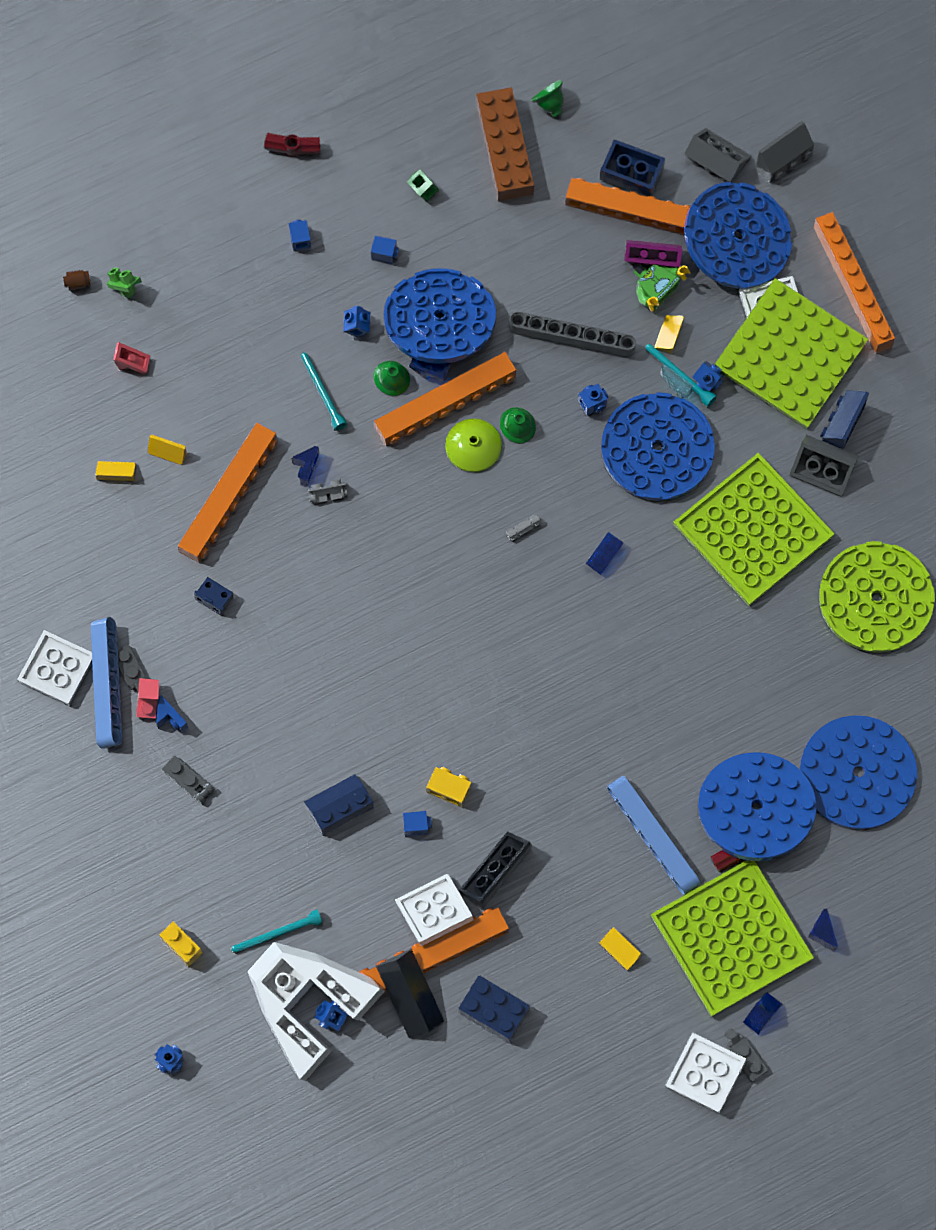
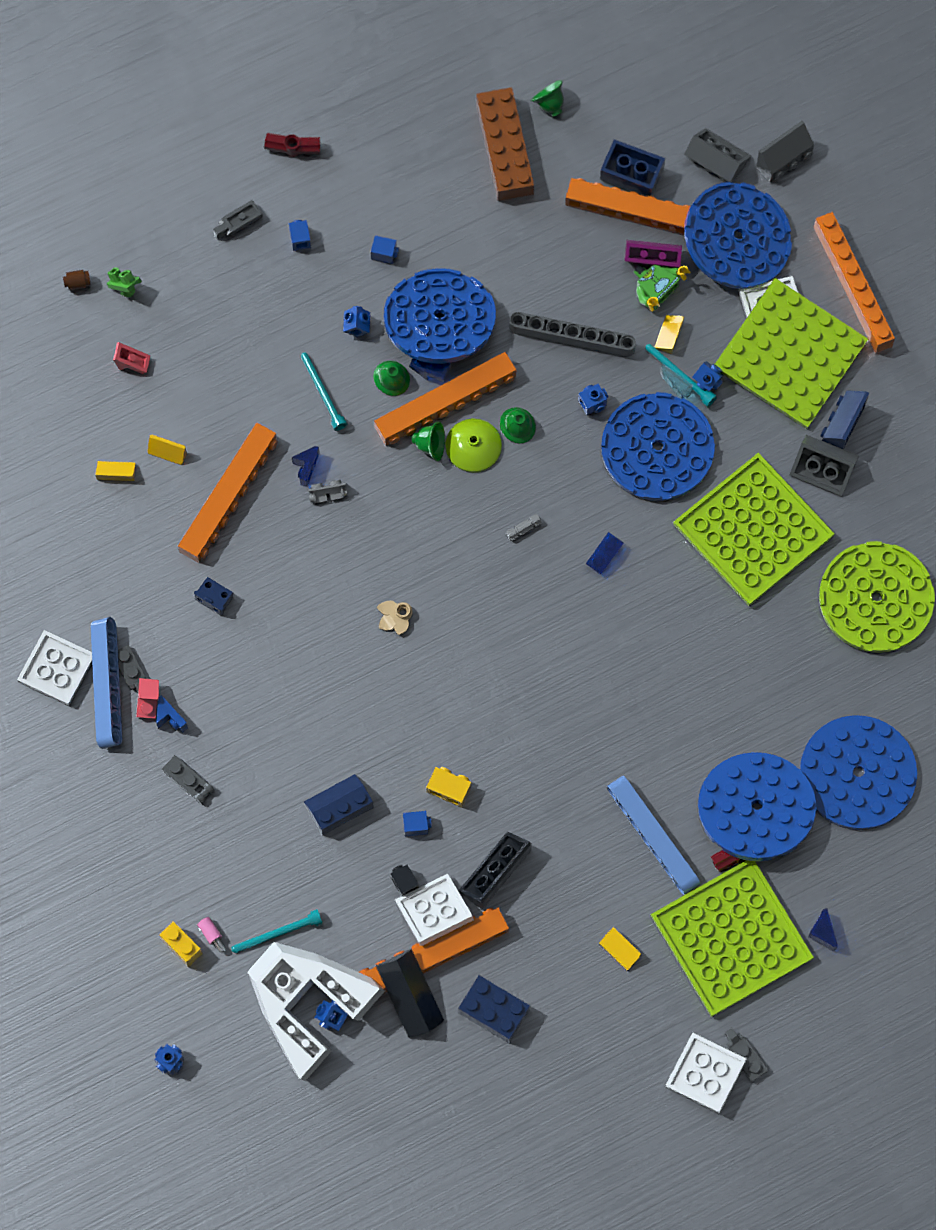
(211, 933): none -> bright pink piece
(238, 219): none -> dark grey hinge
(392, 618): none -> tan plate
(404, 879): none -> black brick
(422, 185): brick -> none
(431, 440): none -> green hat
(762, 1013): clear blue slope -> none

